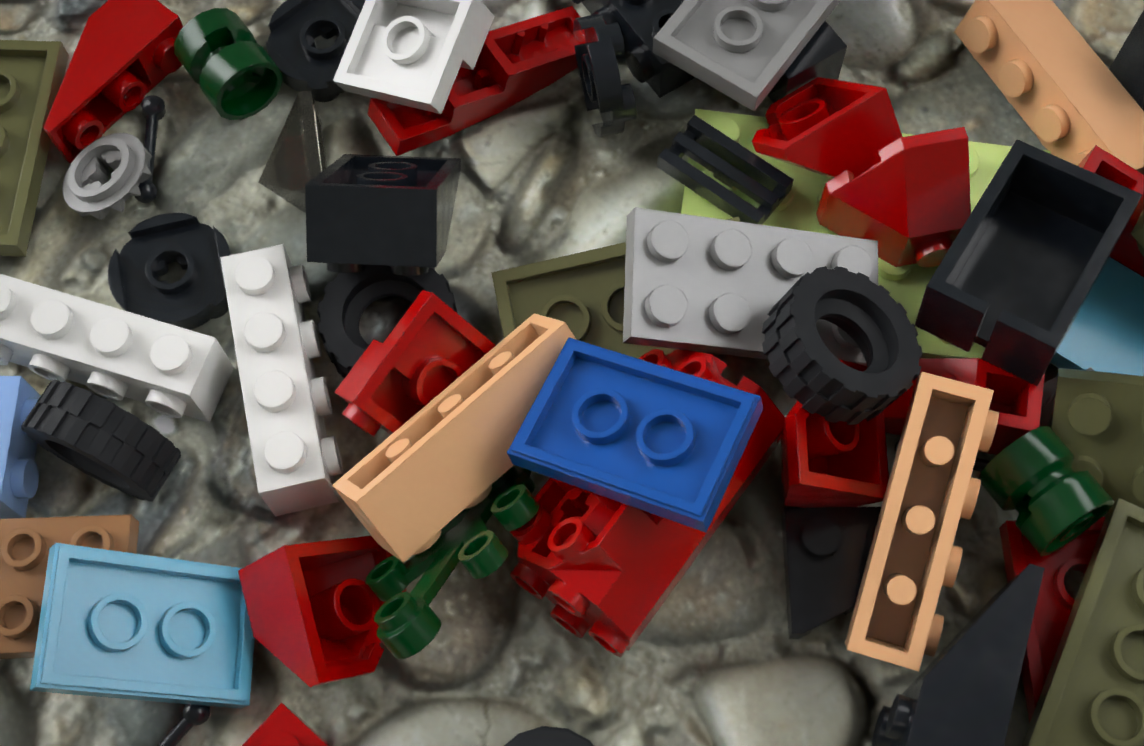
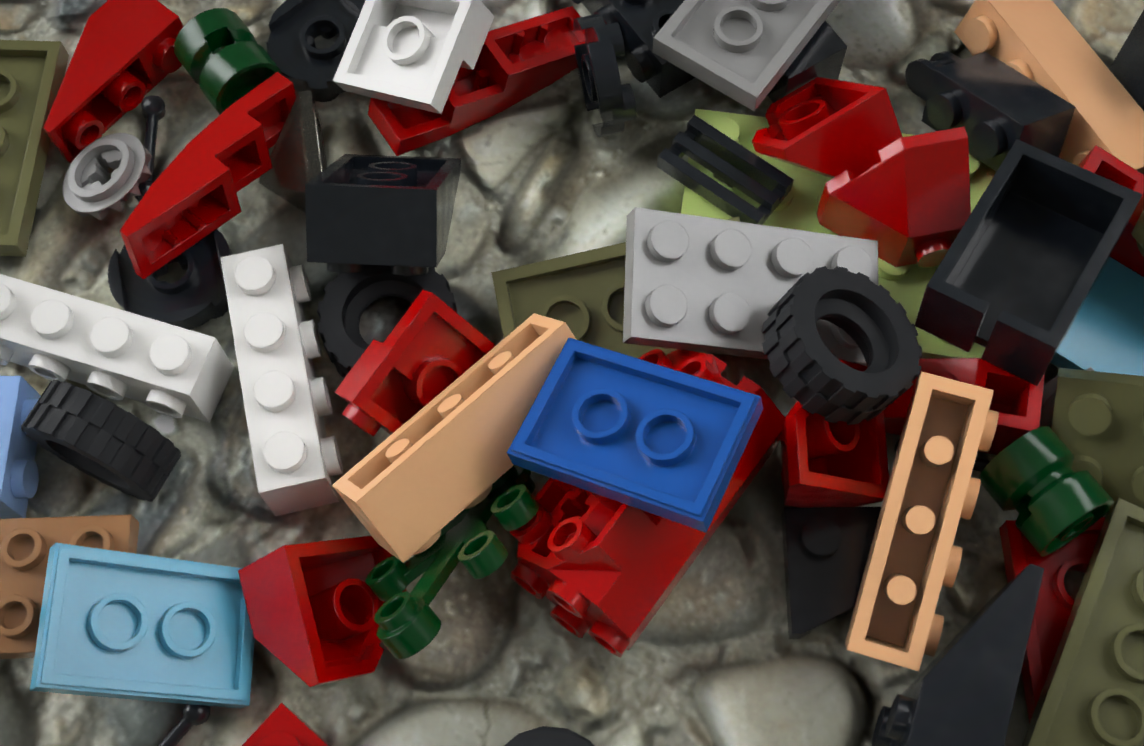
(203, 180): none -> red slope
(991, 104): none -> black brick

